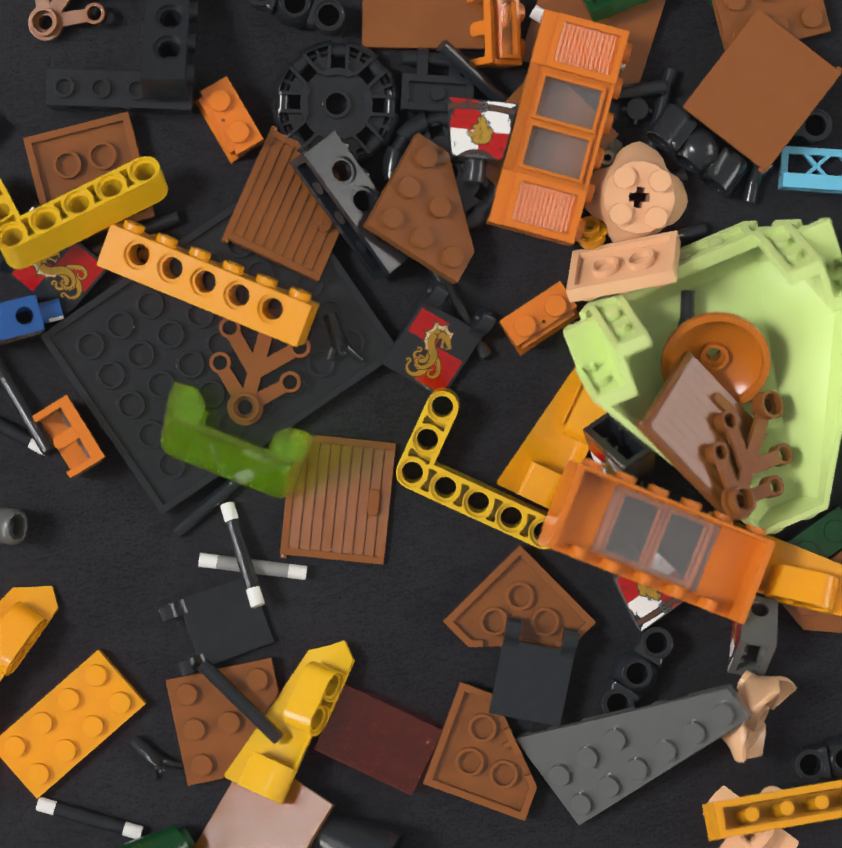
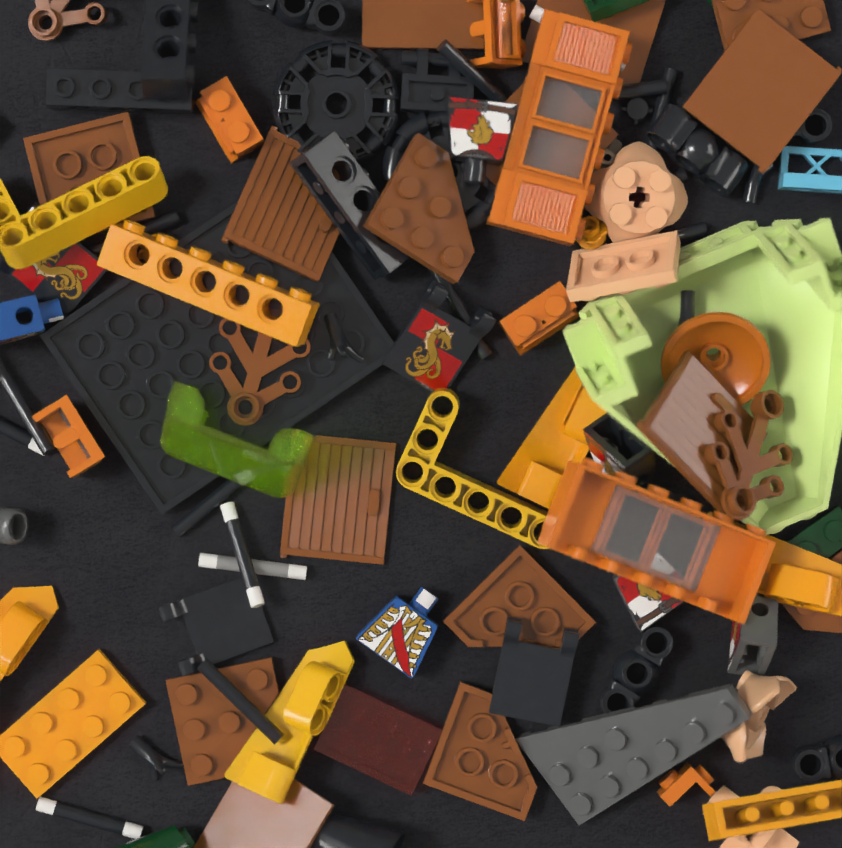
(402, 631): none -> torso
(676, 783): none -> orange bracket

